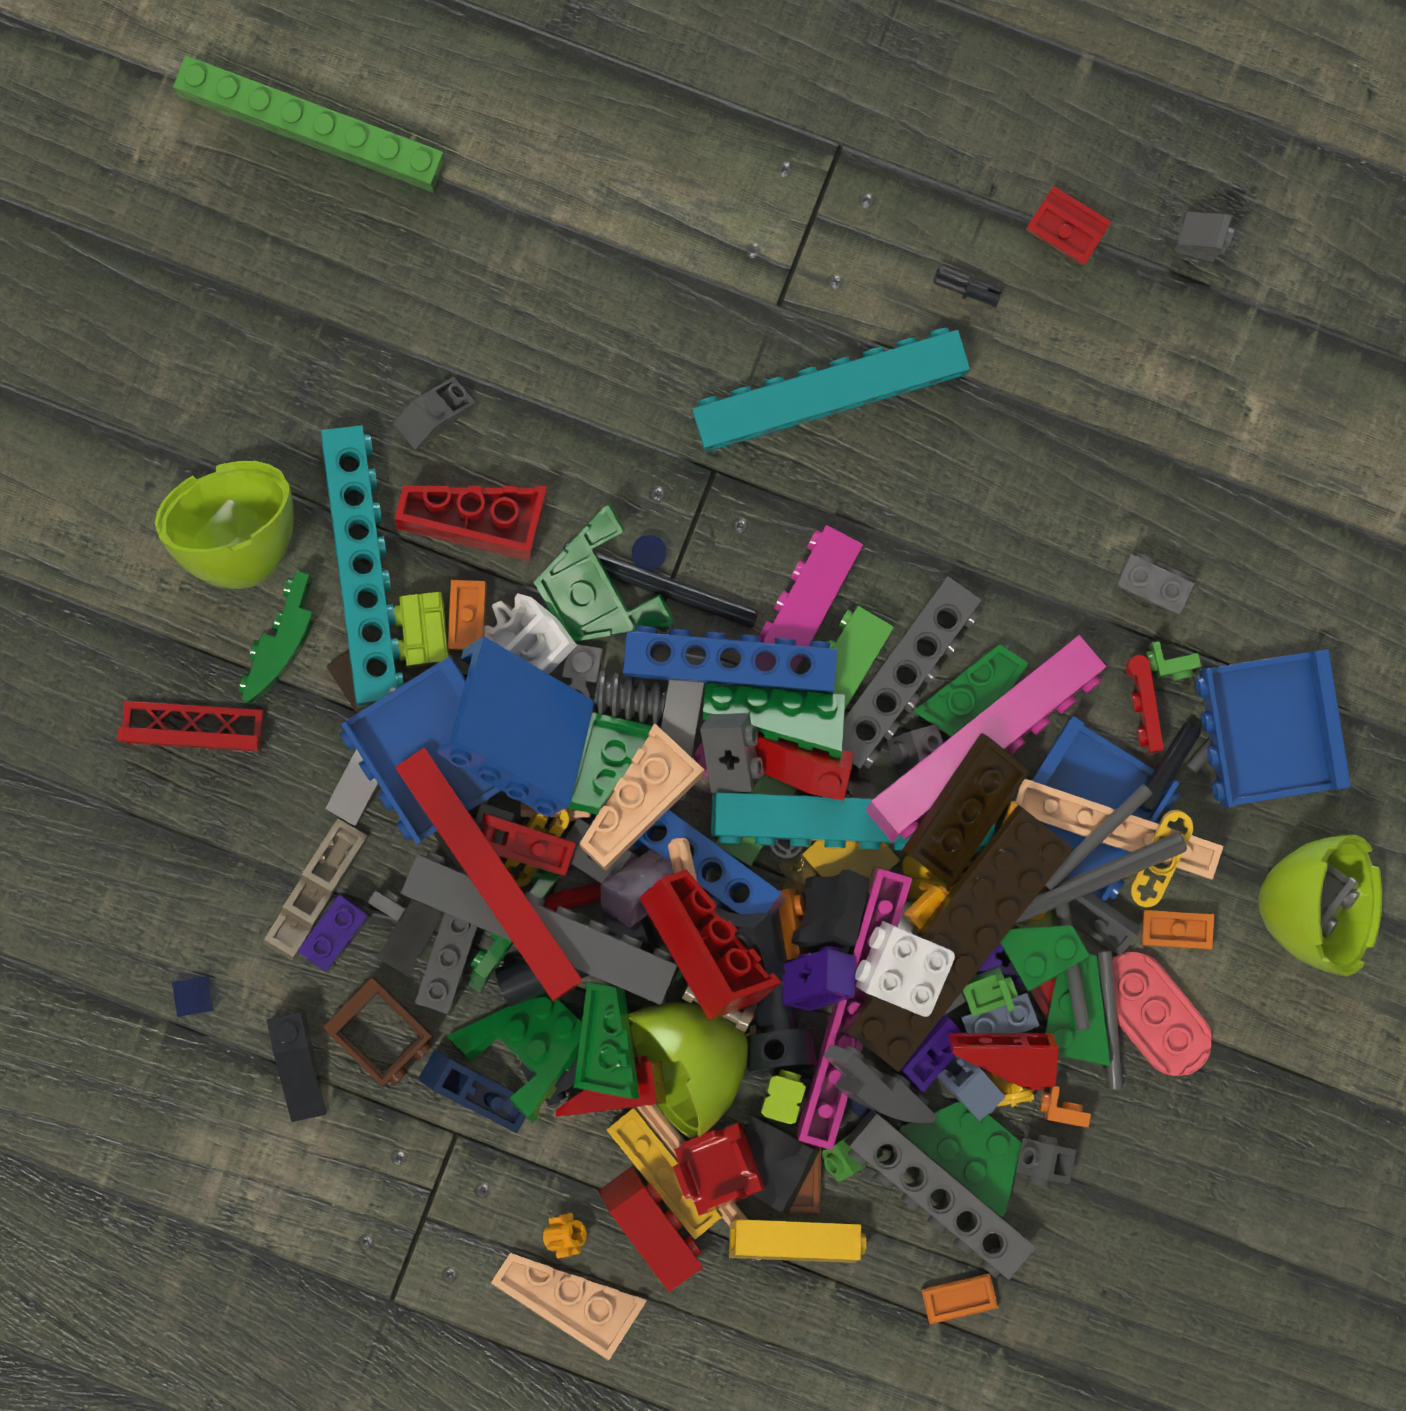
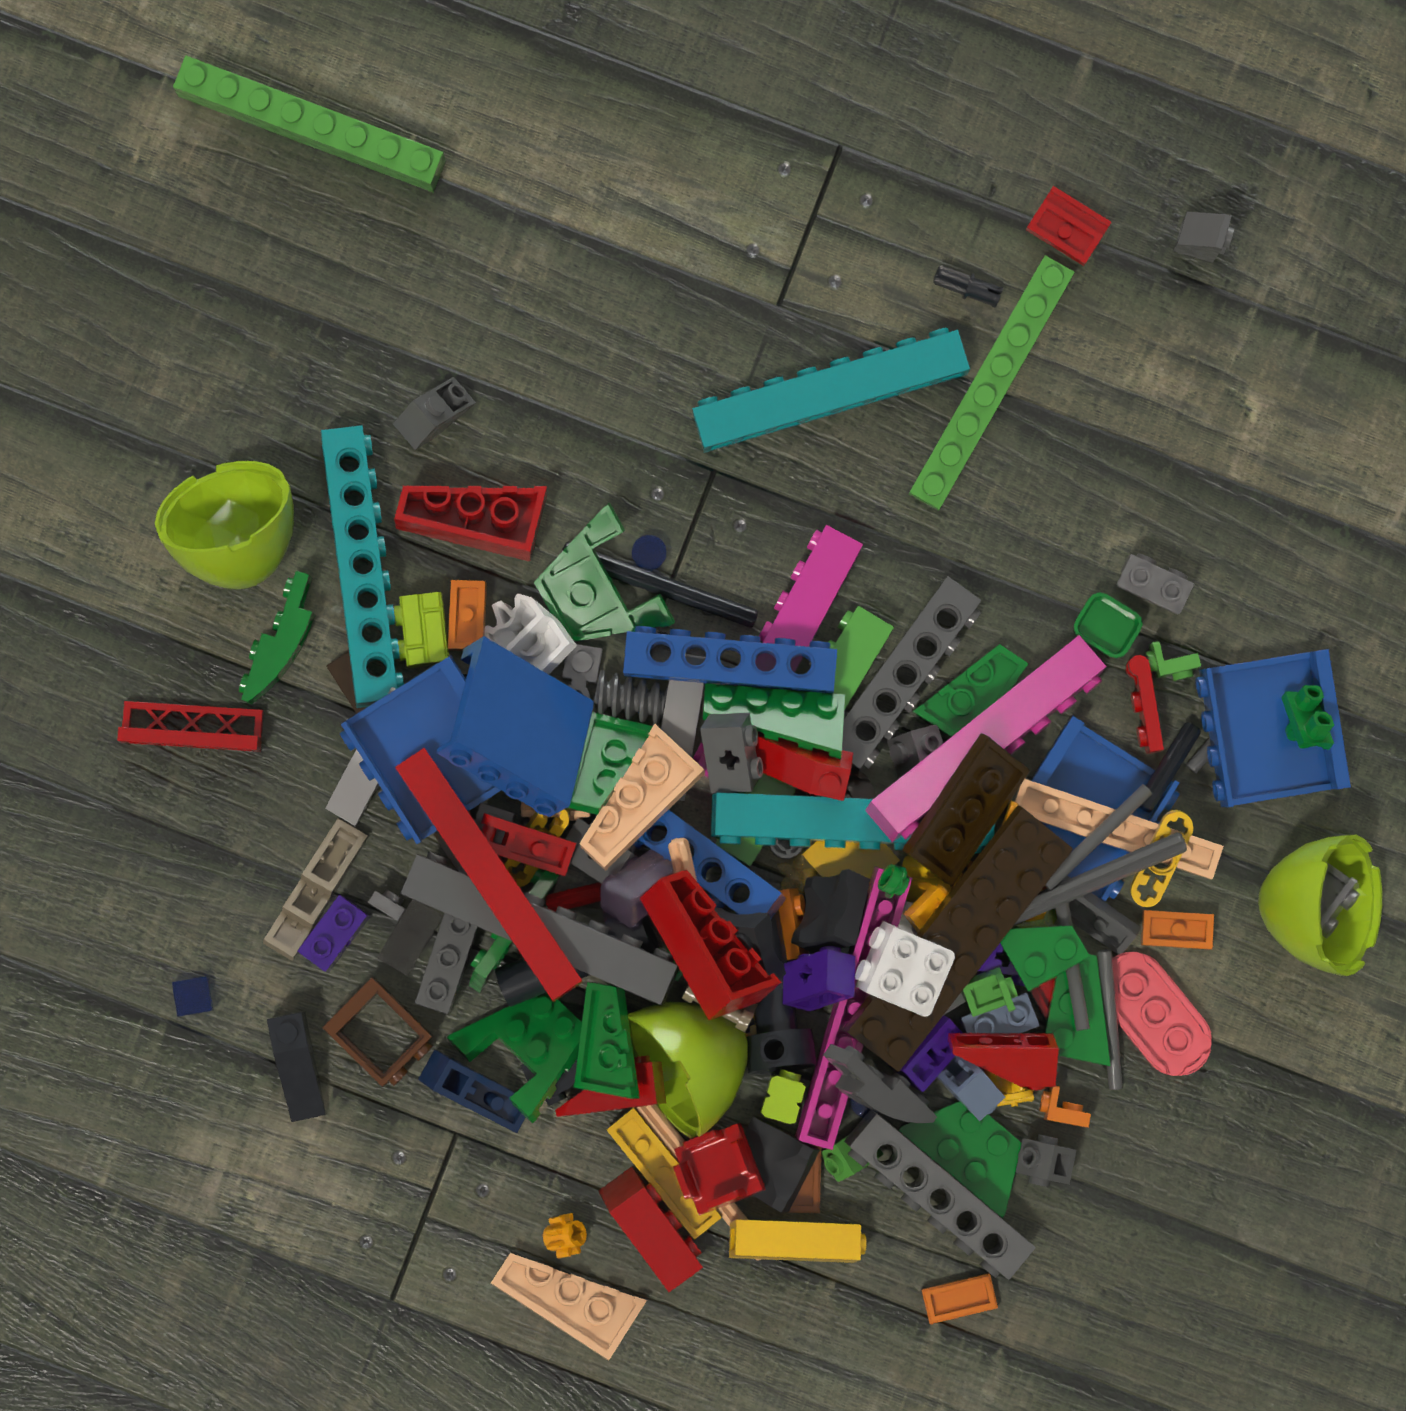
(893, 881): none -> green plate
(991, 383): none -> bright green plate
(1108, 625): none -> green piece
(1307, 720): none -> green hips

